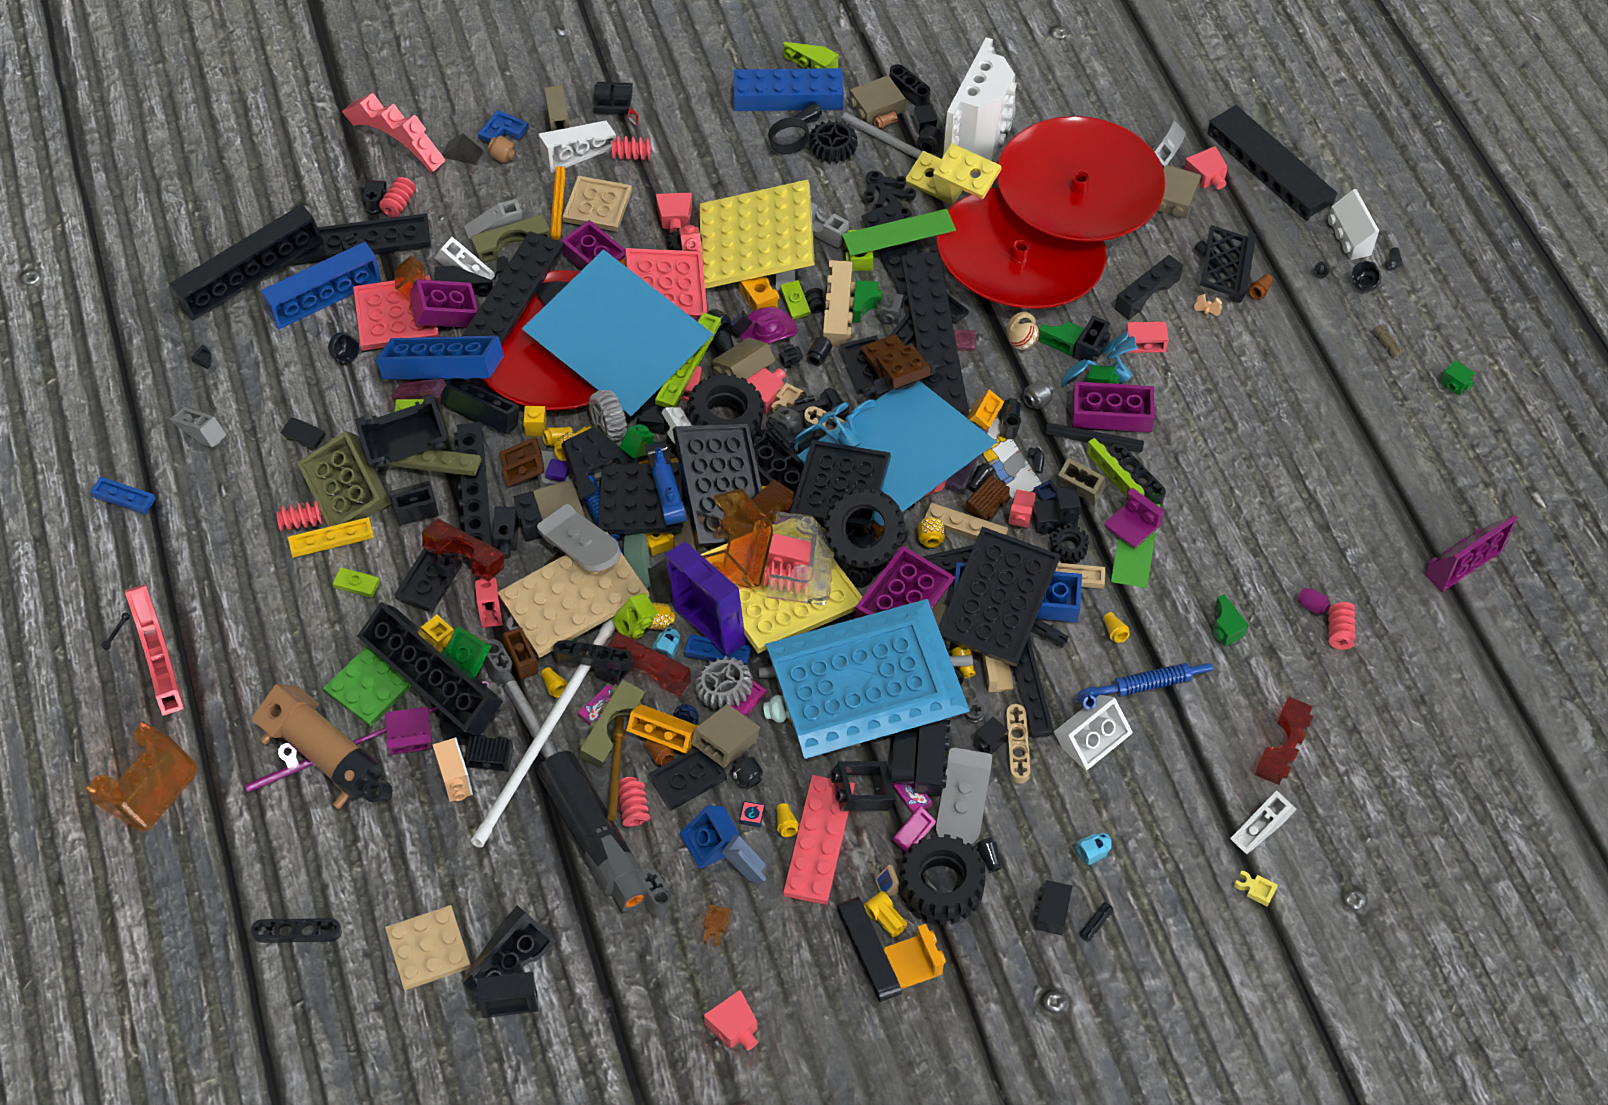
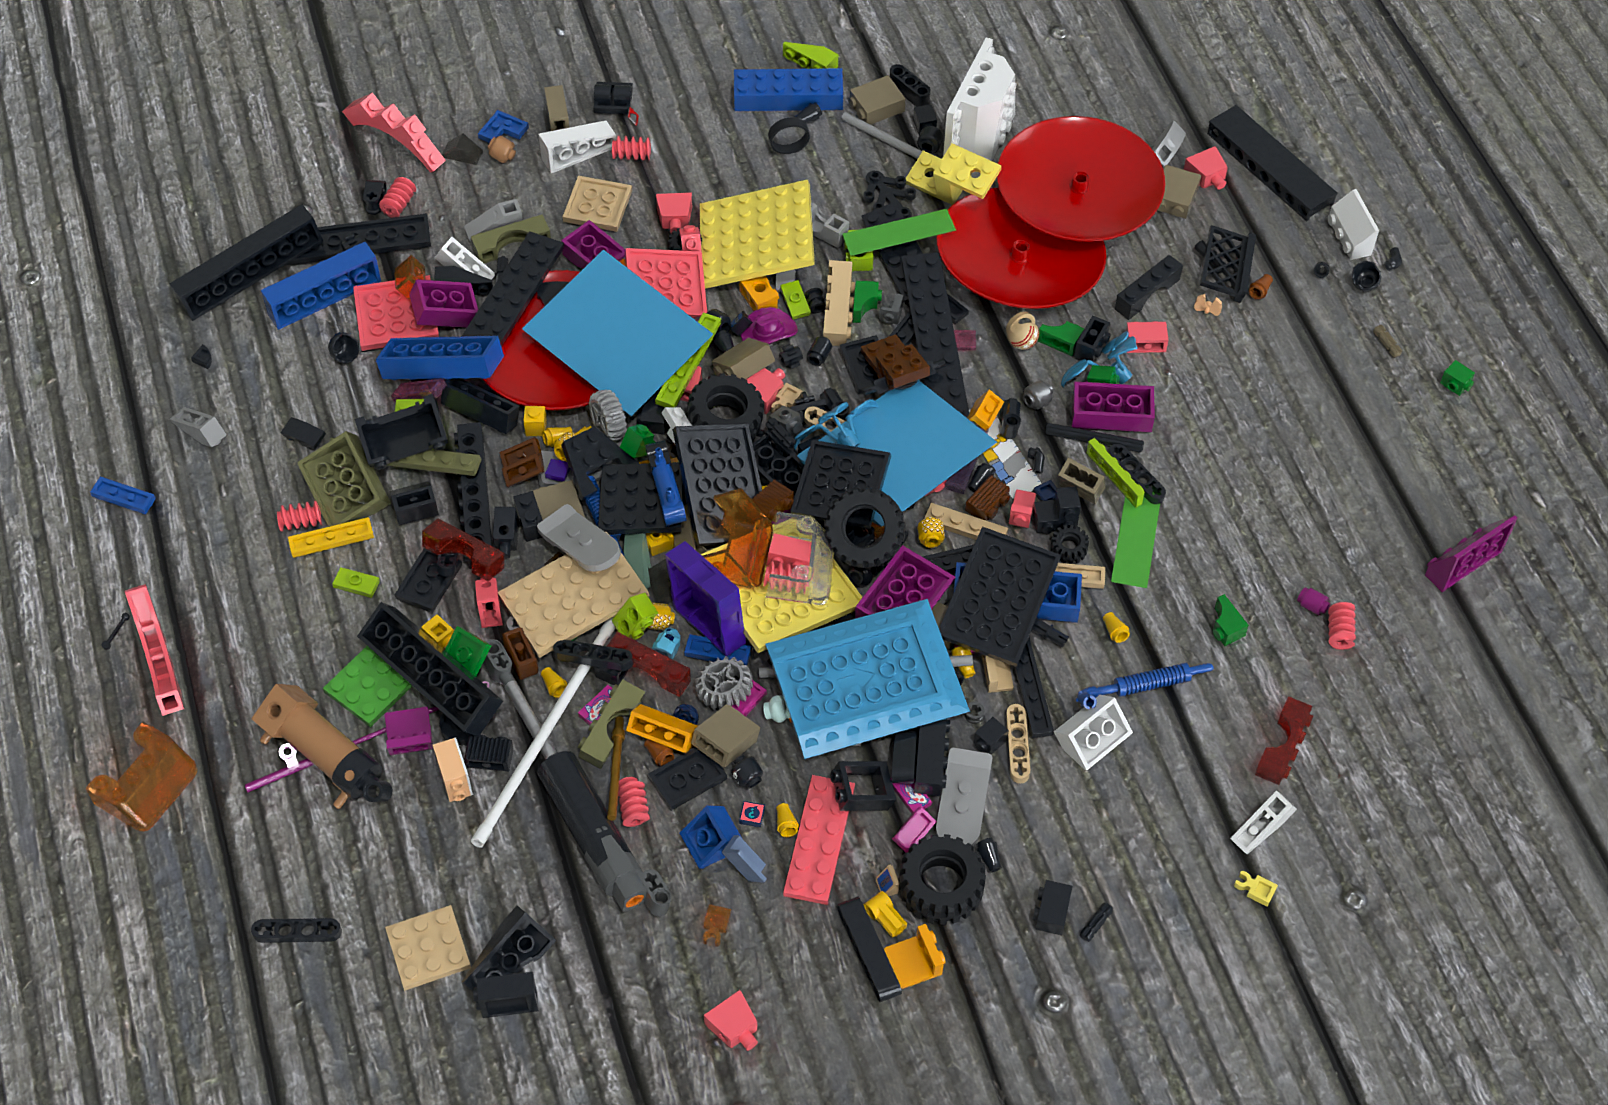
(557, 204): light orange axle -> none
(833, 141): black gear -> none
(884, 120): nougat pin -> none
(1093, 847): medium azure rock -> none
(1135, 519): magenta bracket -> none

